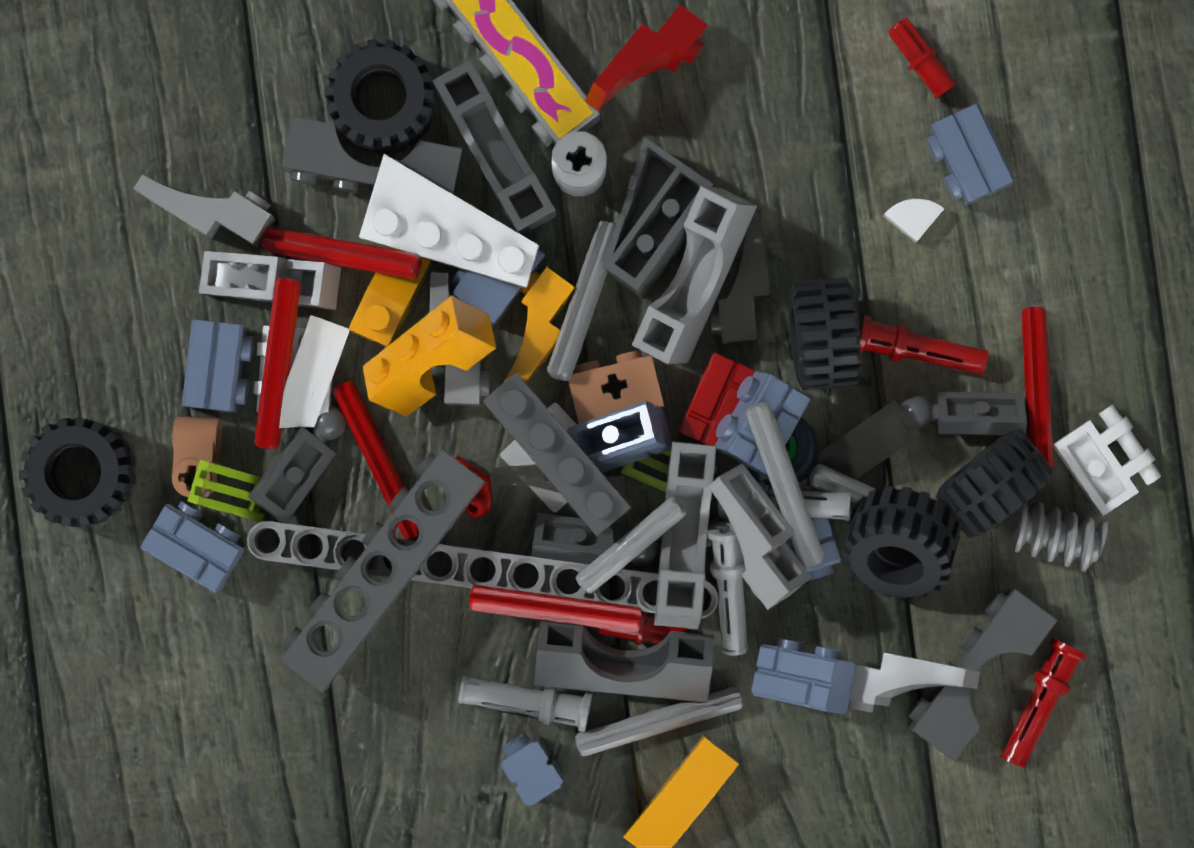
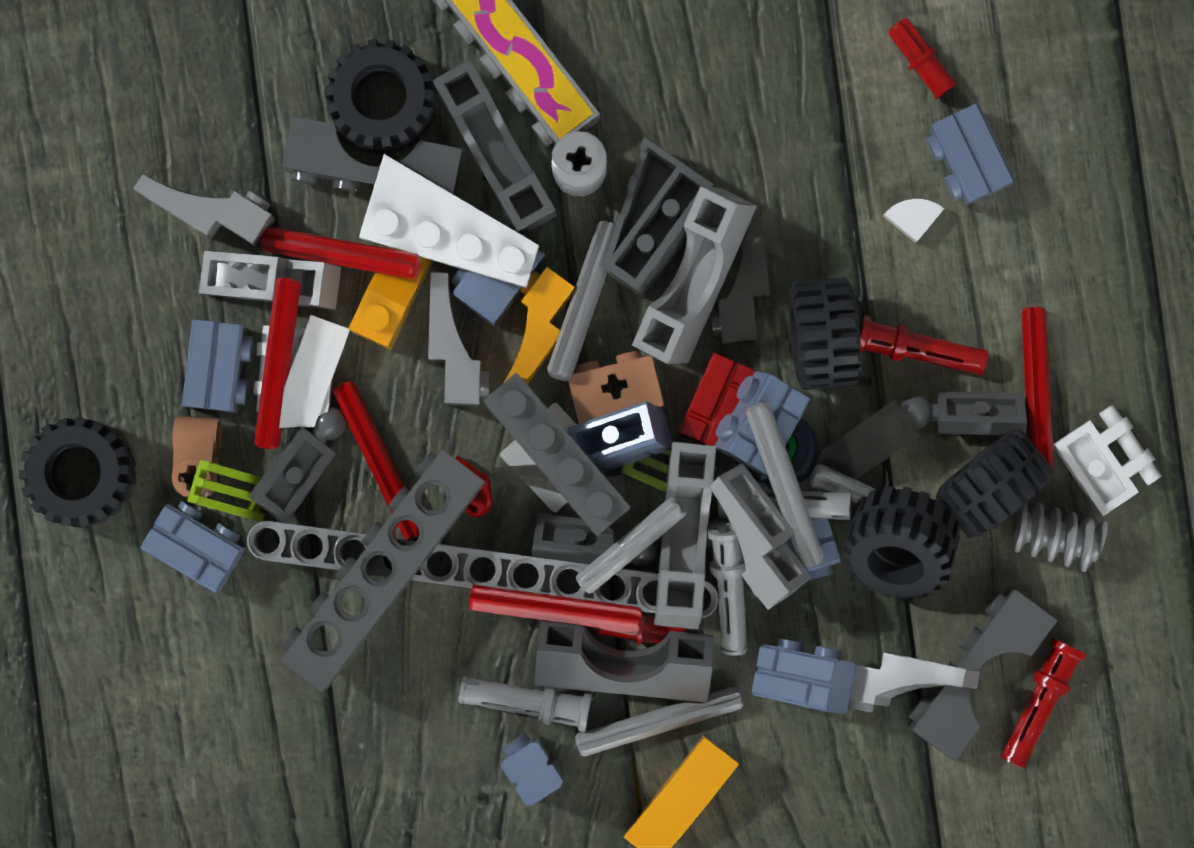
(448, 335): light orange arch -> none
(650, 52): red slope -> none

